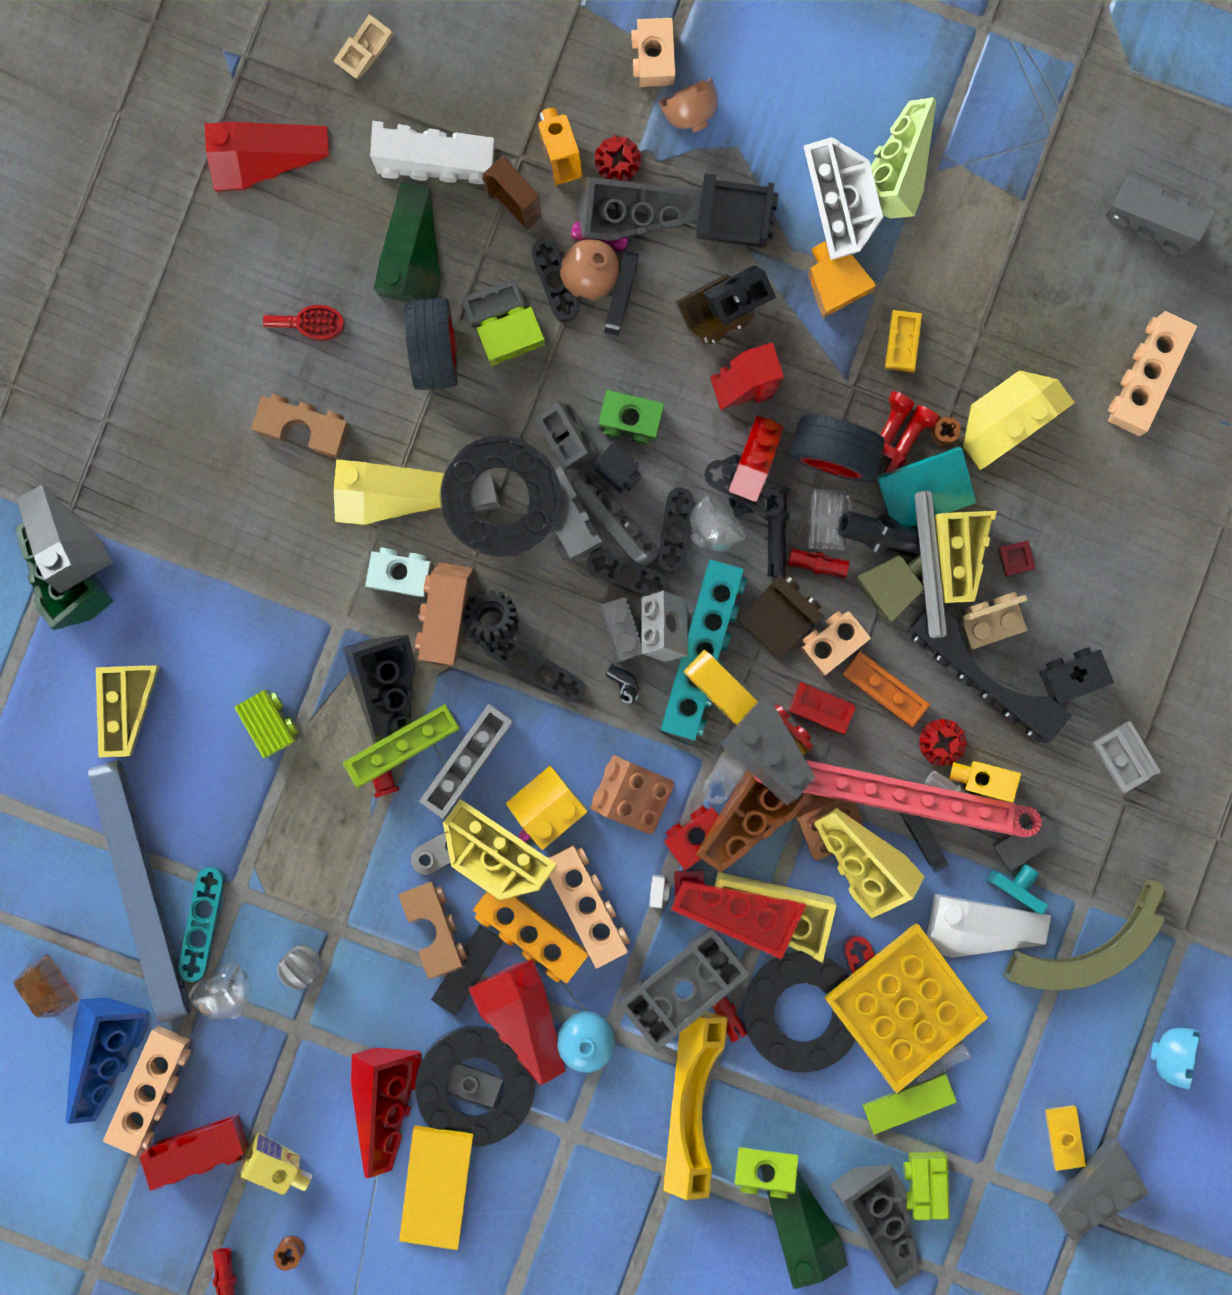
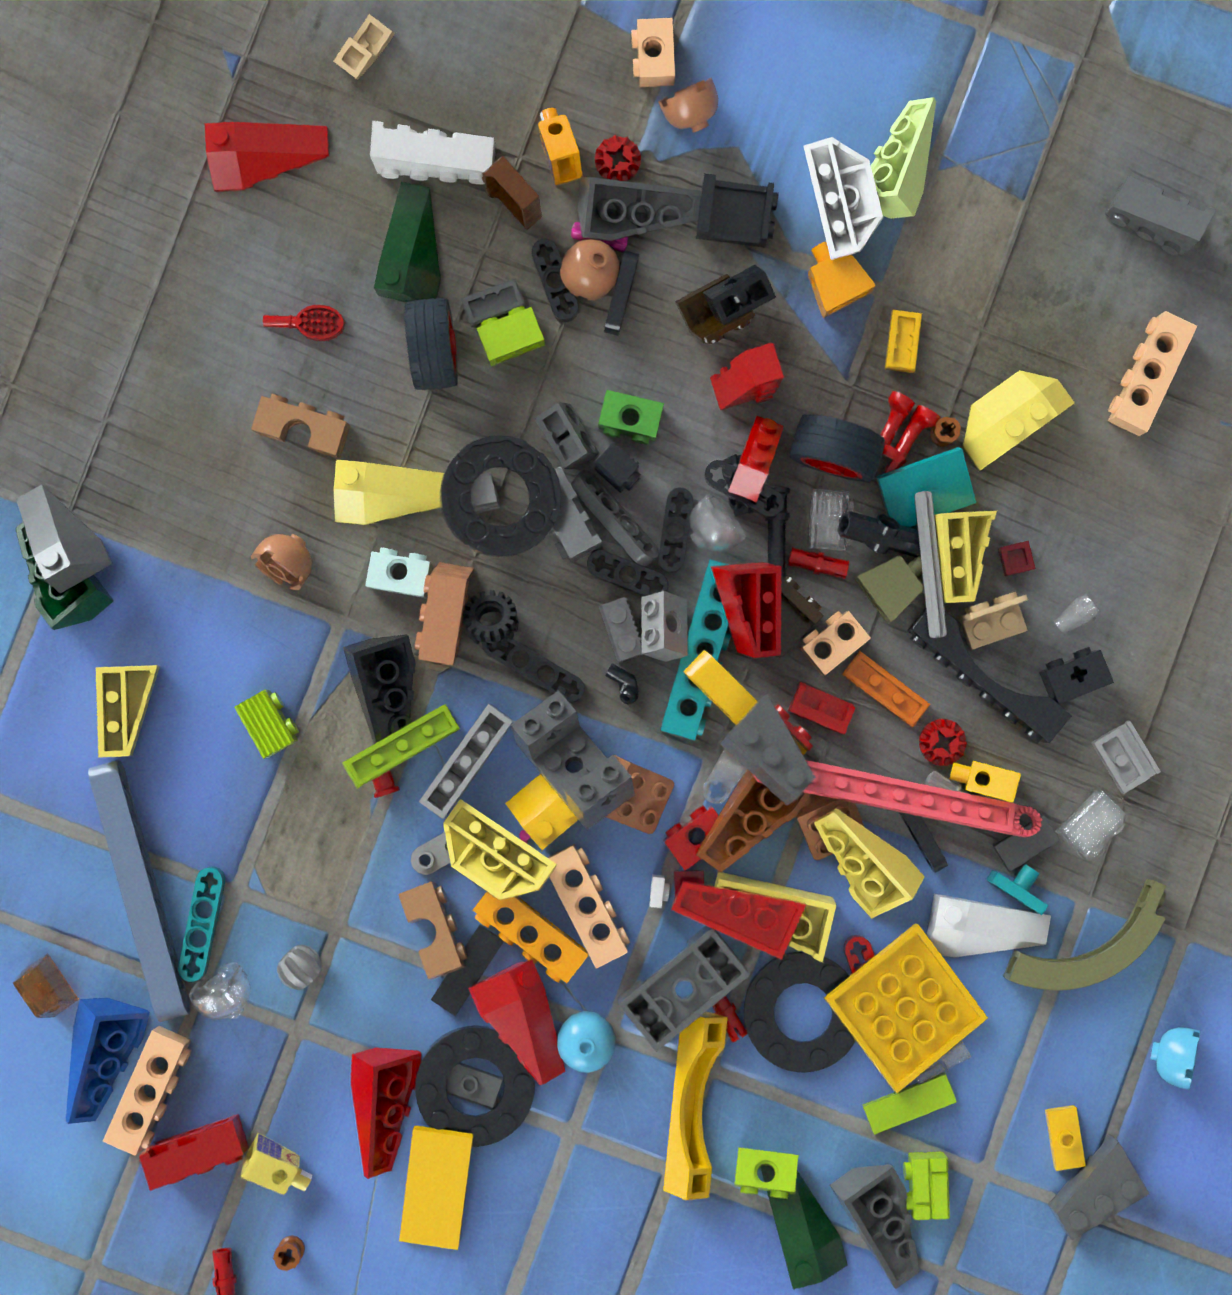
(284, 559): none -> nougat cylinder
(552, 740): none -> dark grey plate
(752, 606): none -> red wedge
(1078, 613): none -> clear cone
(1092, 824): none -> clear brick

